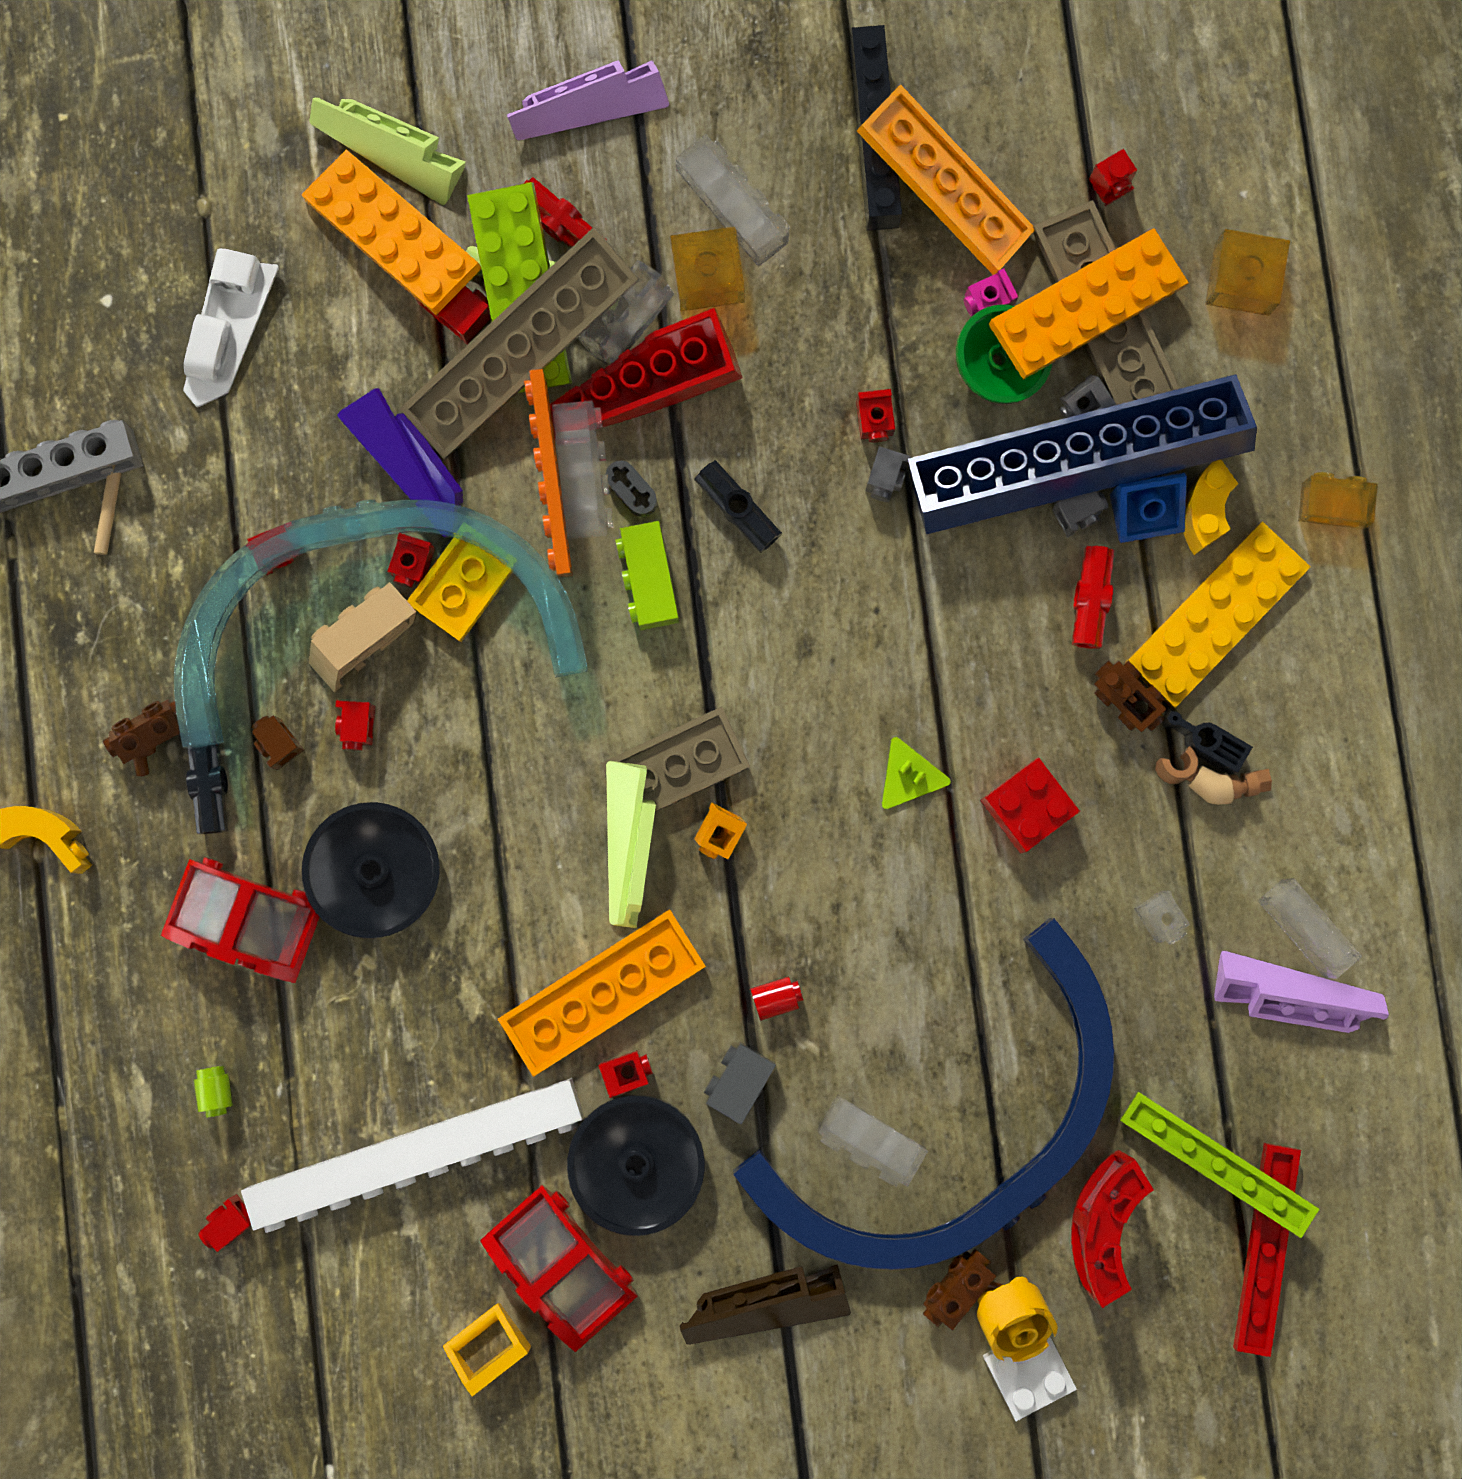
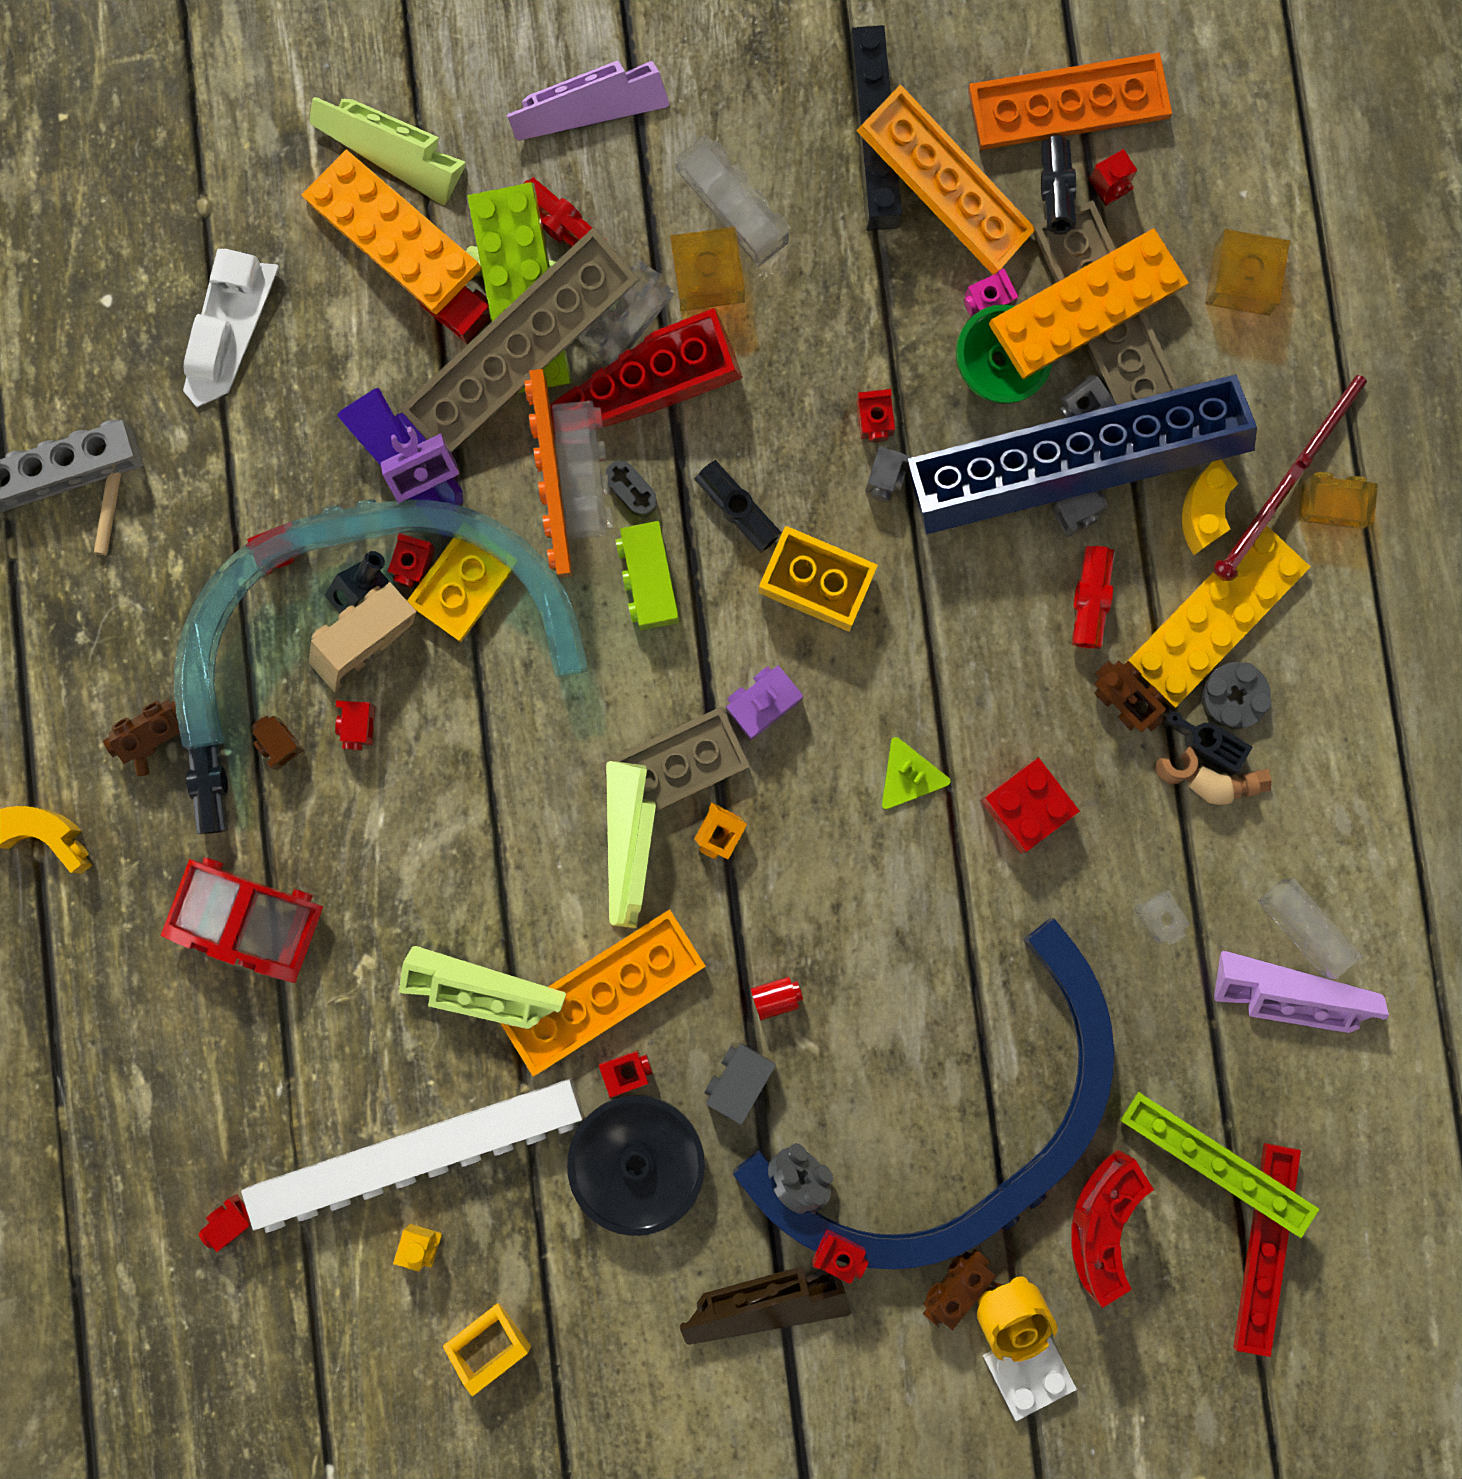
(213, 1091): lime brick -> none
(357, 581): none -> black bracket
(370, 870): black dish -> none
(417, 1248): none -> yellow brick
(418, 465): none -> medium lavender brick
(476, 989): none -> yellowish green wedge
(558, 1268): window -> none
(763, 702): none -> medium lavender brick
(797, 1164): none -> dark grey plate
(817, 578): none -> yellow brick
(834, 1245): none -> red brick
(871, 1142): clear brick -> none
(1058, 185): none -> black piece
(1069, 101): none -> orange plate
(1150, 507): blue slope -> none
(1226, 569): none -> dark red bar
(1245, 678): none -> dark grey plate

